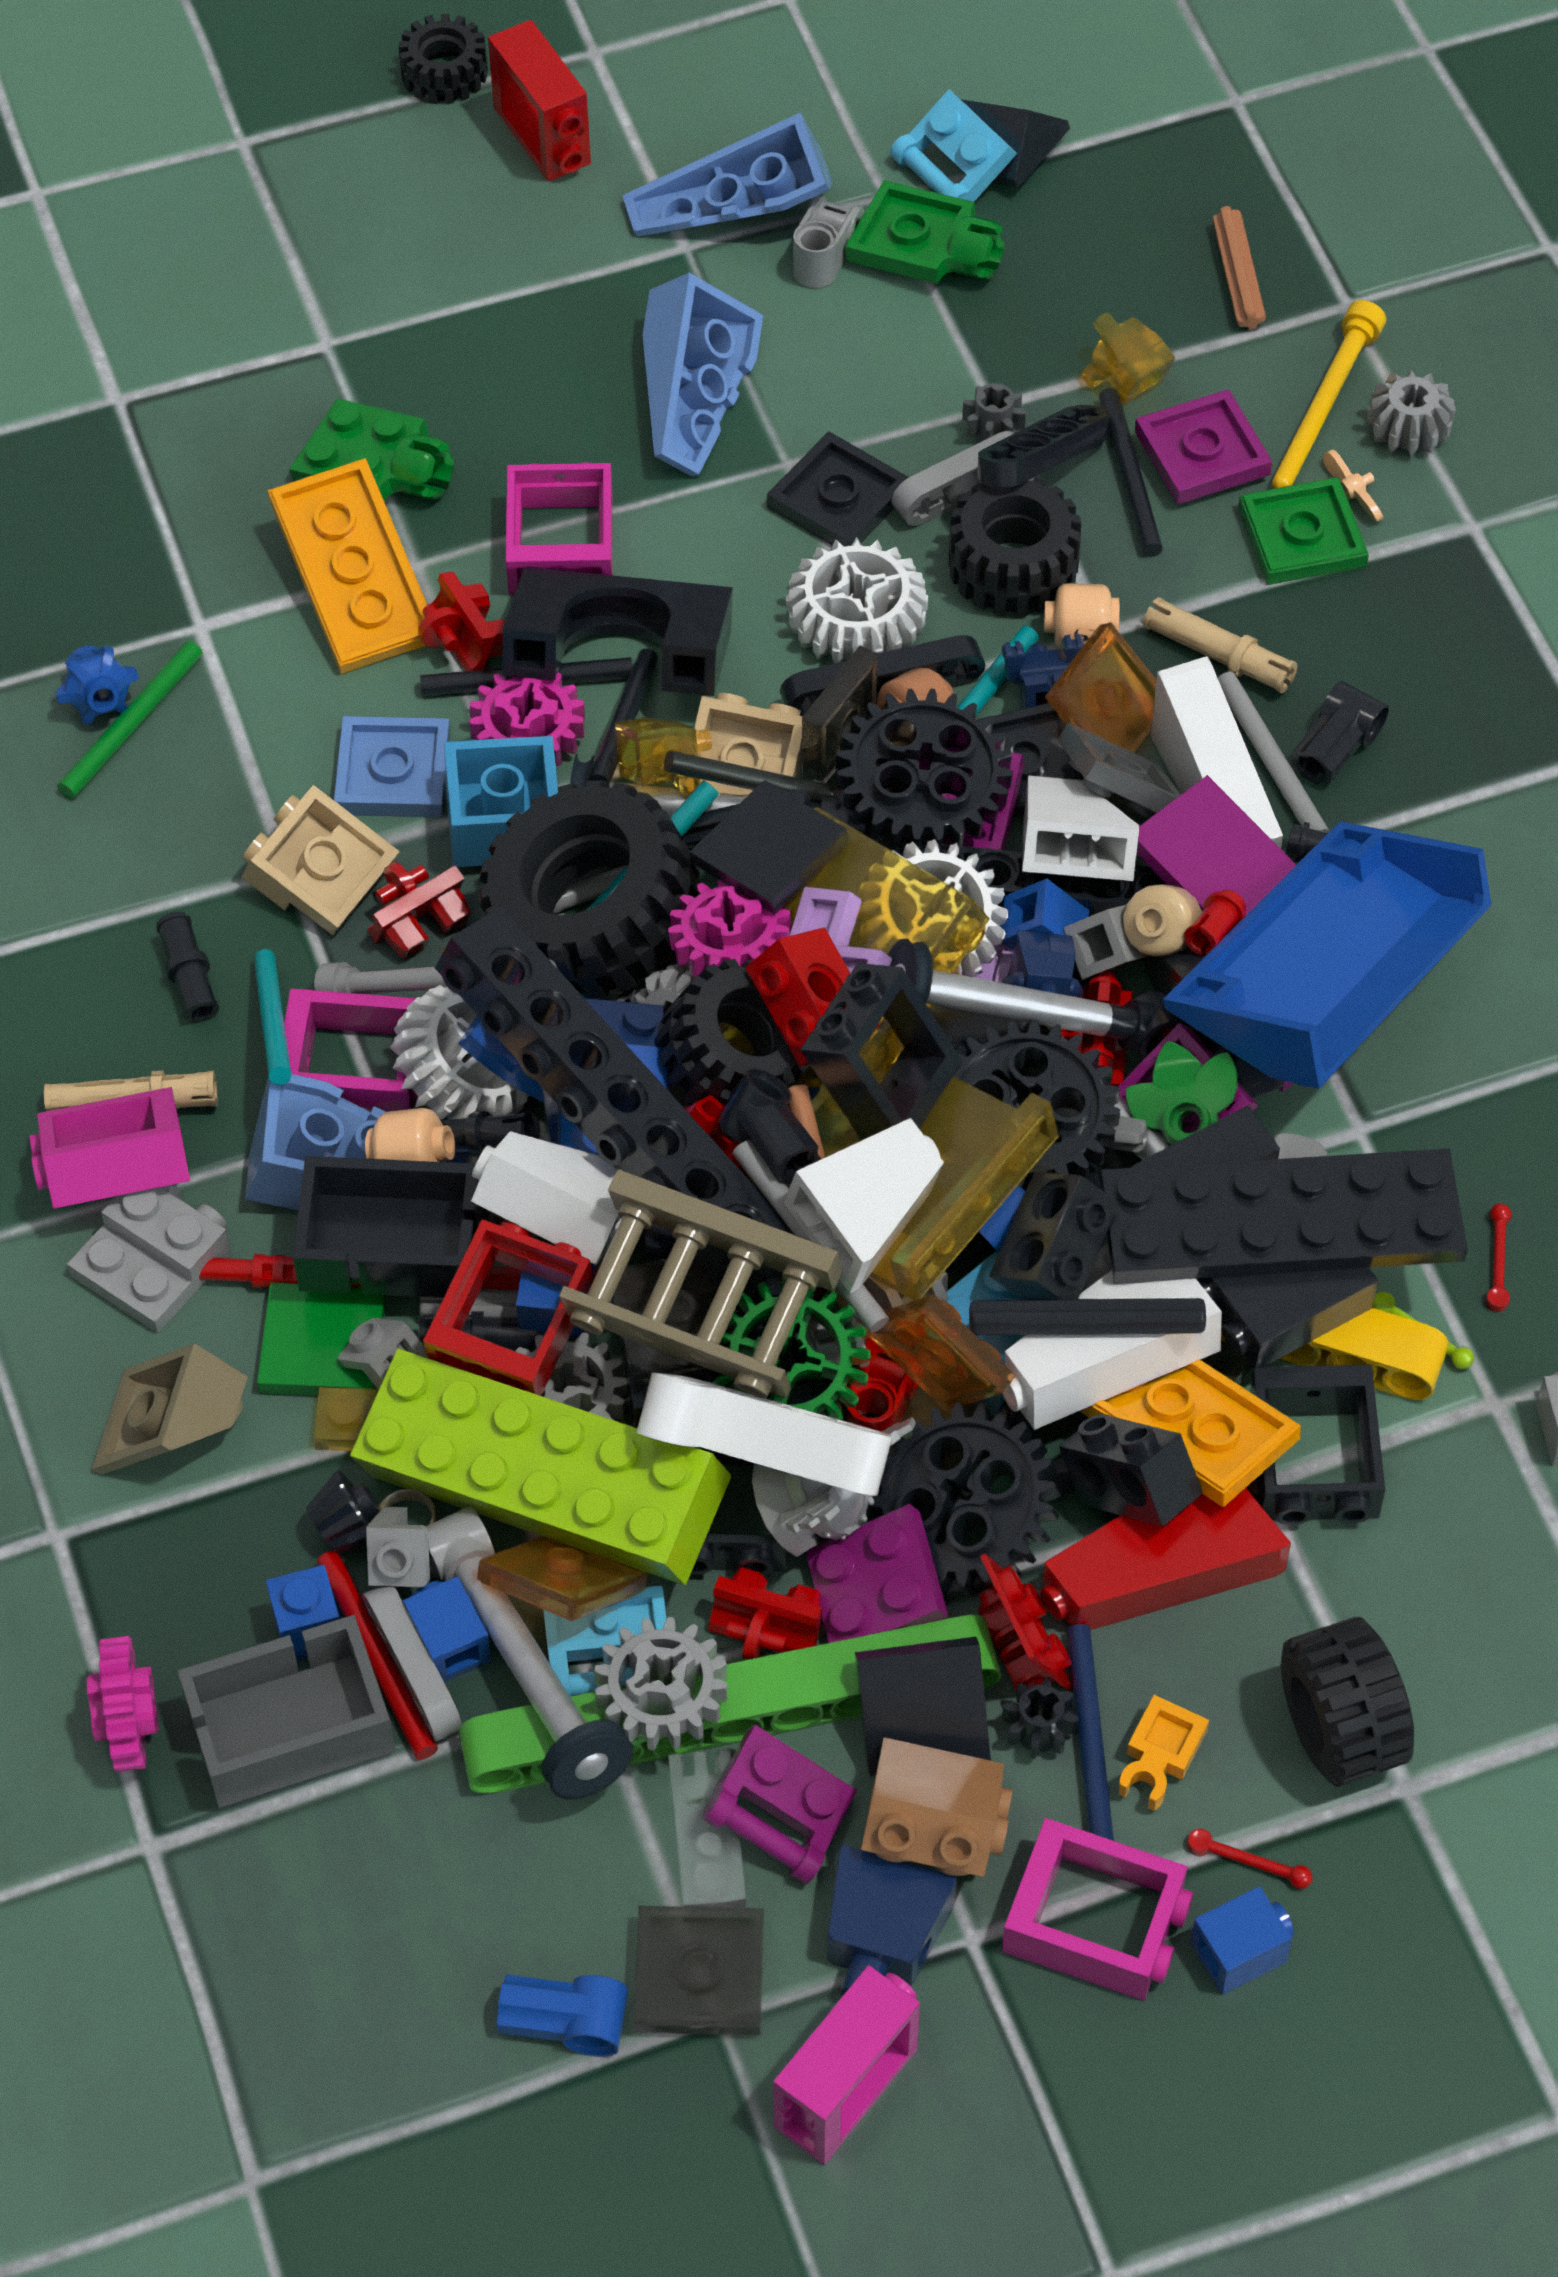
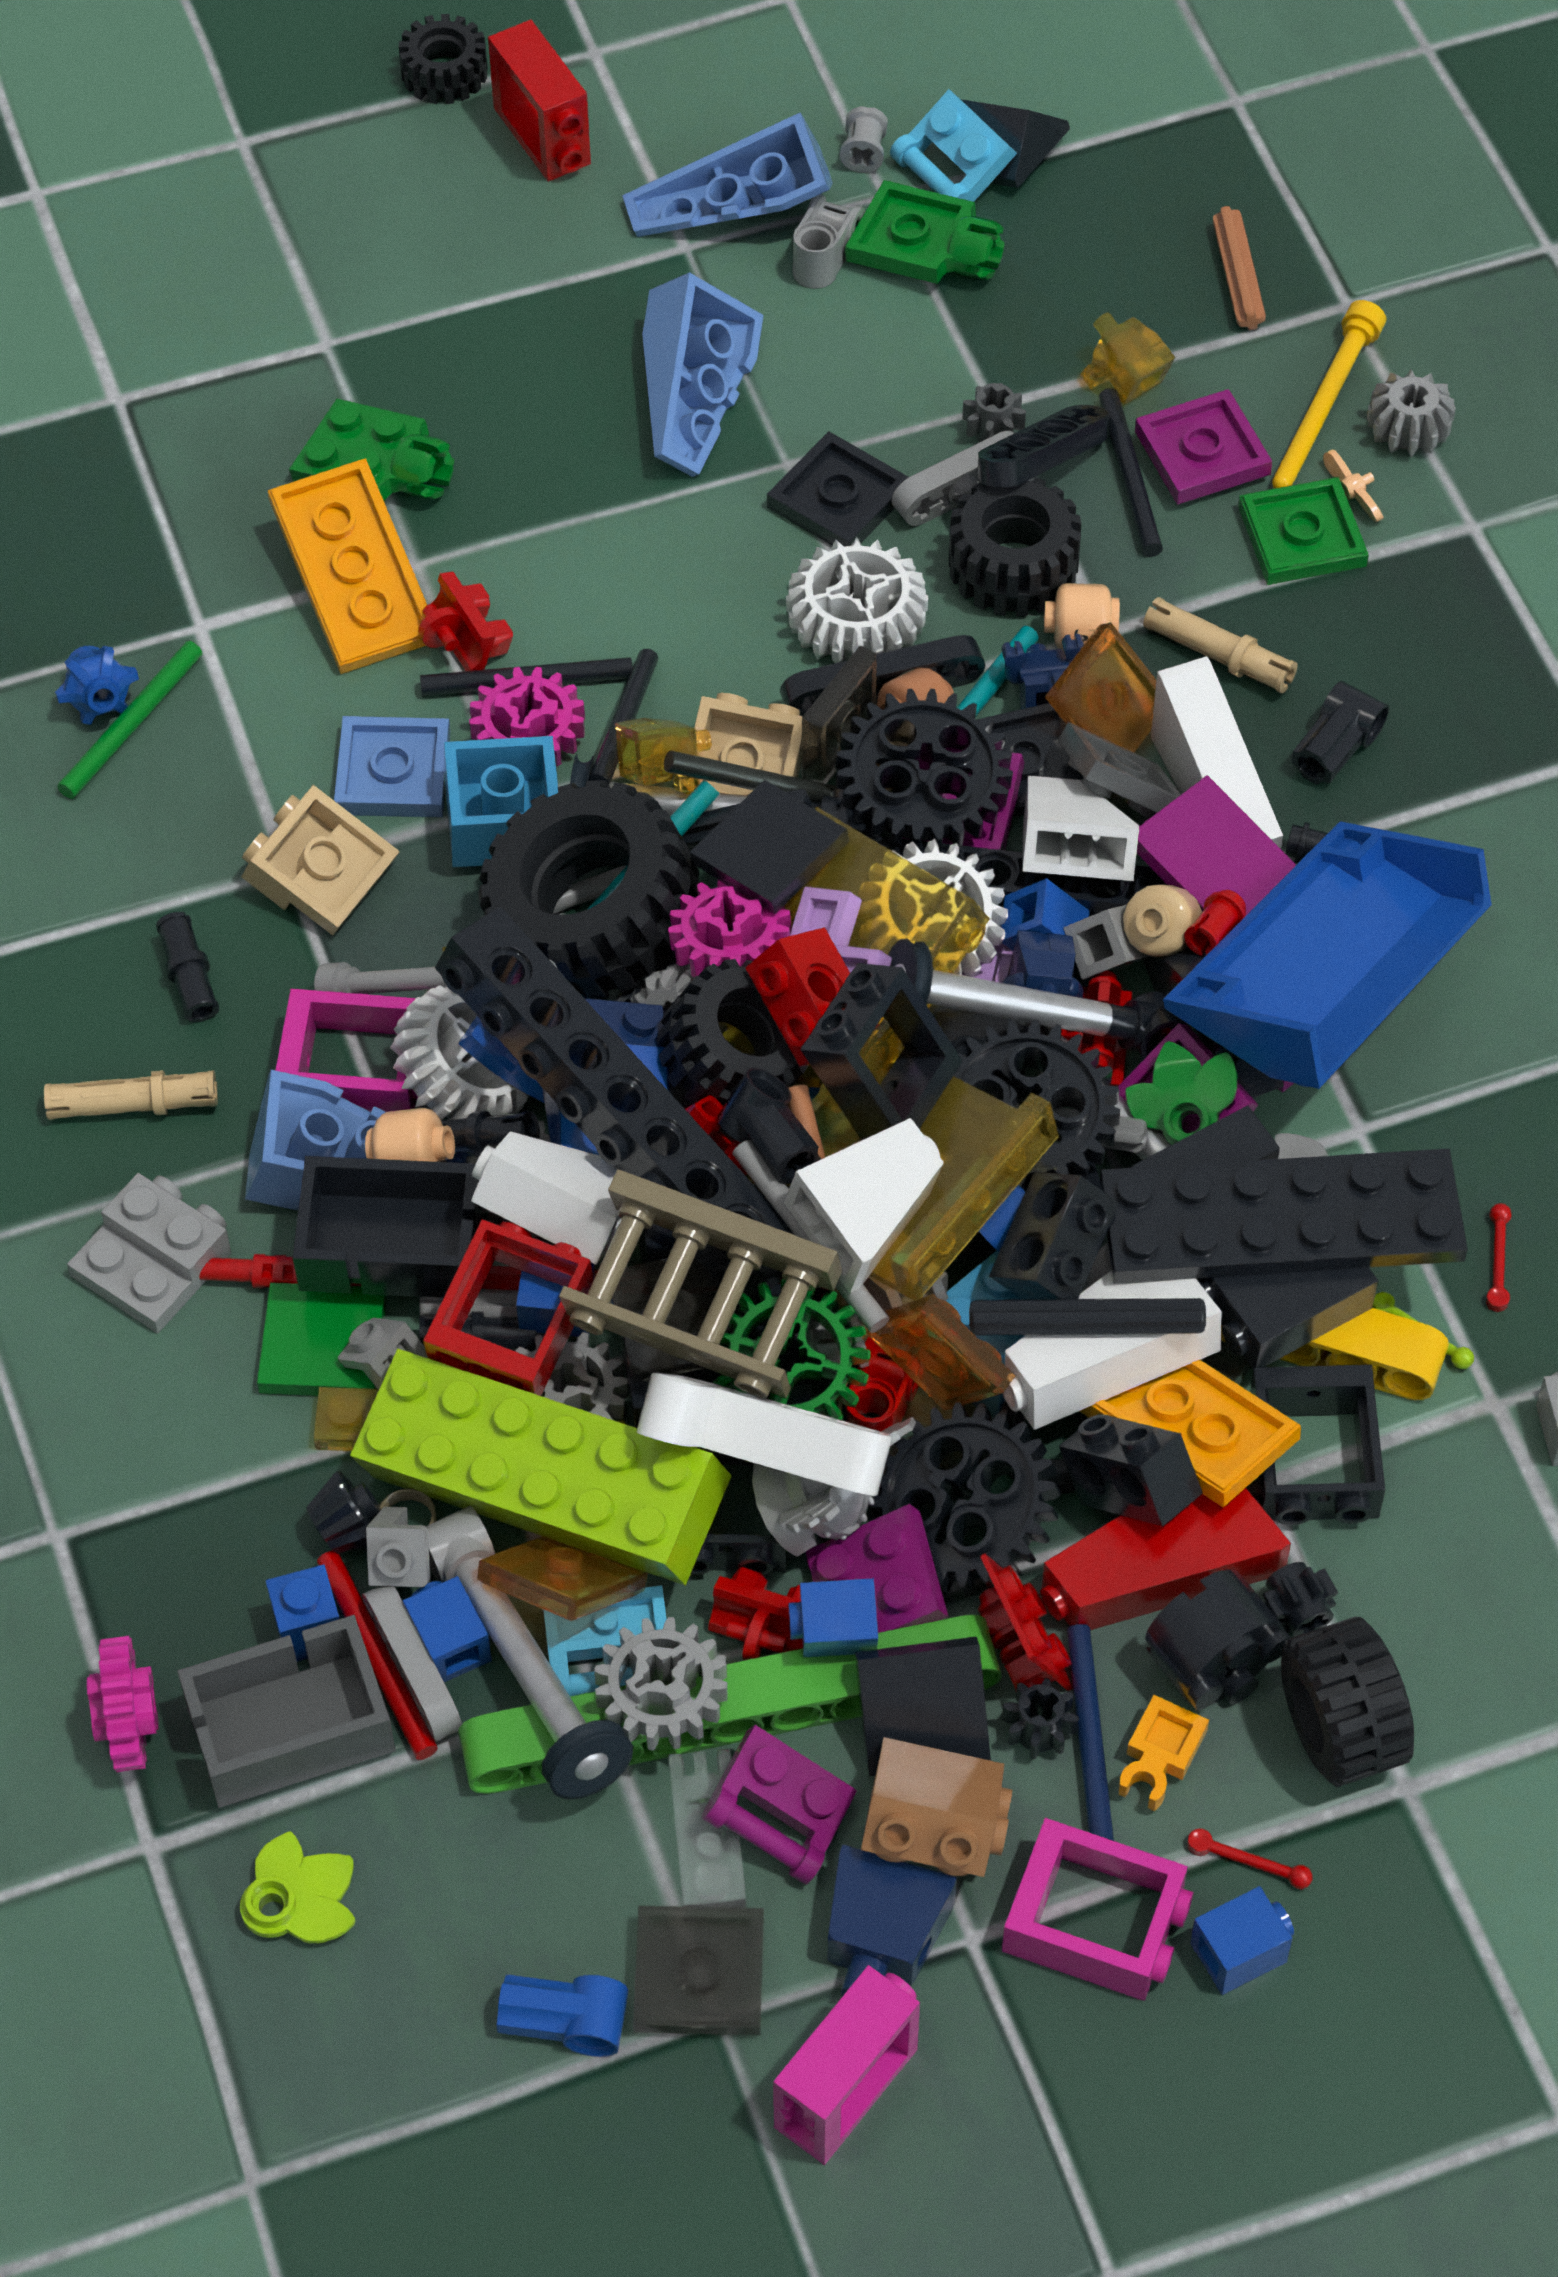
(109, 1148): dark pink window -> none
(169, 1406): dark tan slope -> none
(272, 1017): teal bar -> none
(304, 1886): none -> lime plate
(398, 920): red hips -> none
(538, 487): dark pink window -> none
(565, 606): black arch -> none
(835, 1617): none -> blue brick
(863, 147): none -> light grey bush
(1216, 1640): none -> black brick
(1270, 753): light grey bar -> none
(1301, 1597): none -> black gear

